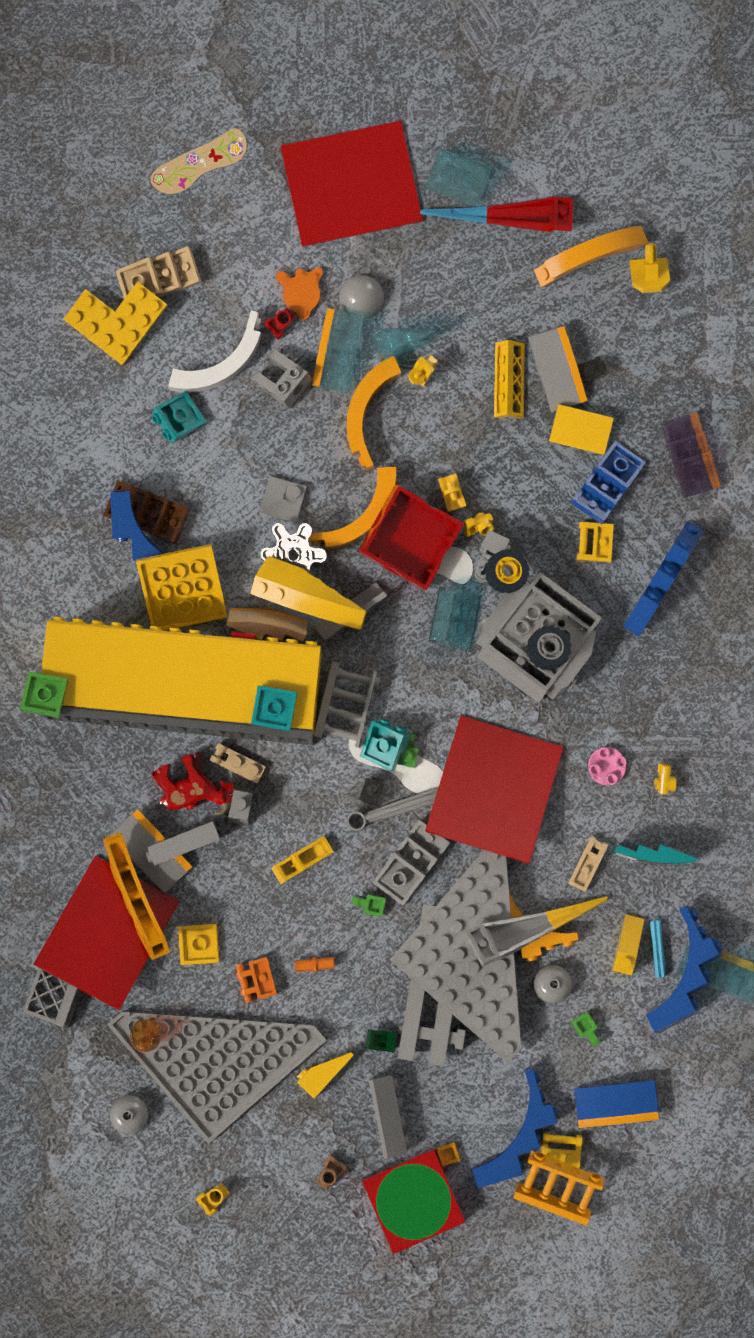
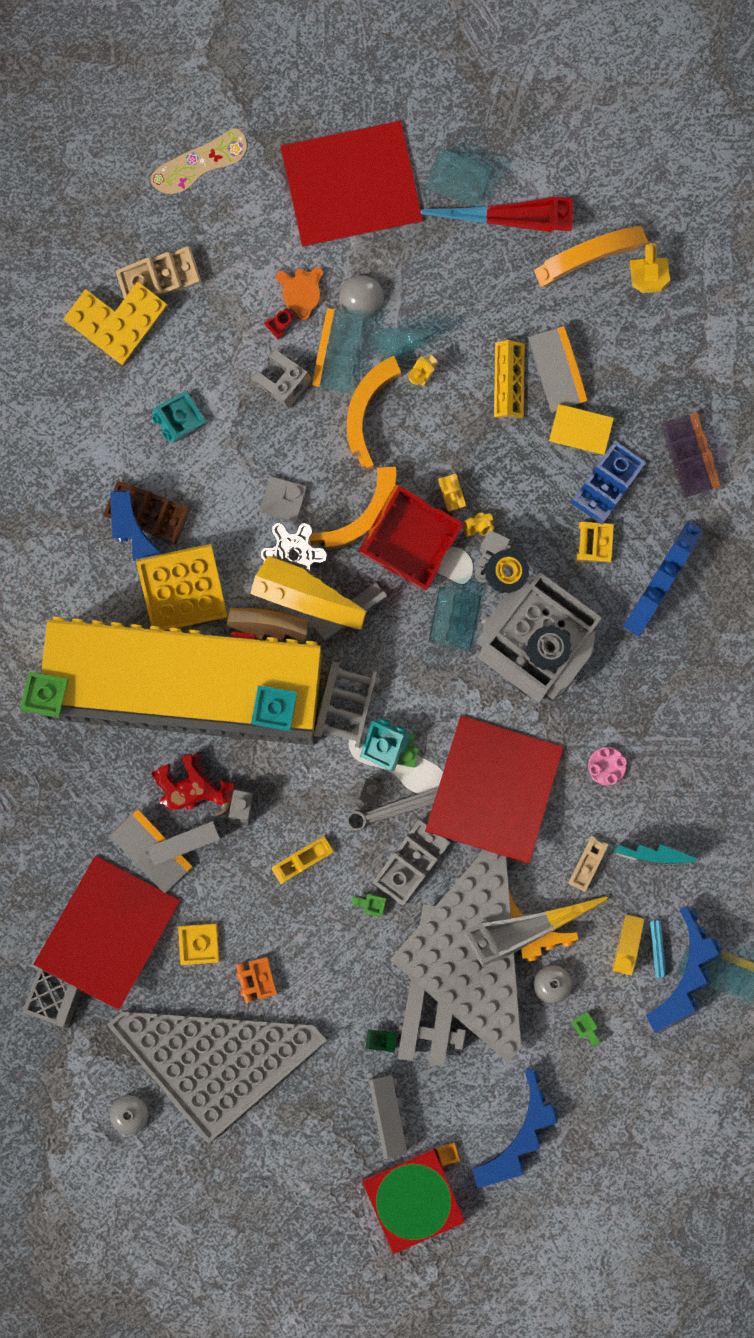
(134, 897): light orange arch -> none
(145, 1035): clear orange hair -> none
(211, 1201): yellow plate -> none
(226, 370): white arch -> none
(238, 764): tan plate -> none
(314, 964): orange pin -> none
(320, 1075): yellow slope -> none
(333, 1169): medium nougat plate -> none
(554, 1204): light orange fence -> none
(567, 1156): yellow plate -> none
(592, 370): clear smoke bracket -> none
(617, 1103): blue slope -> none
(665, 782): yellow plate -> none

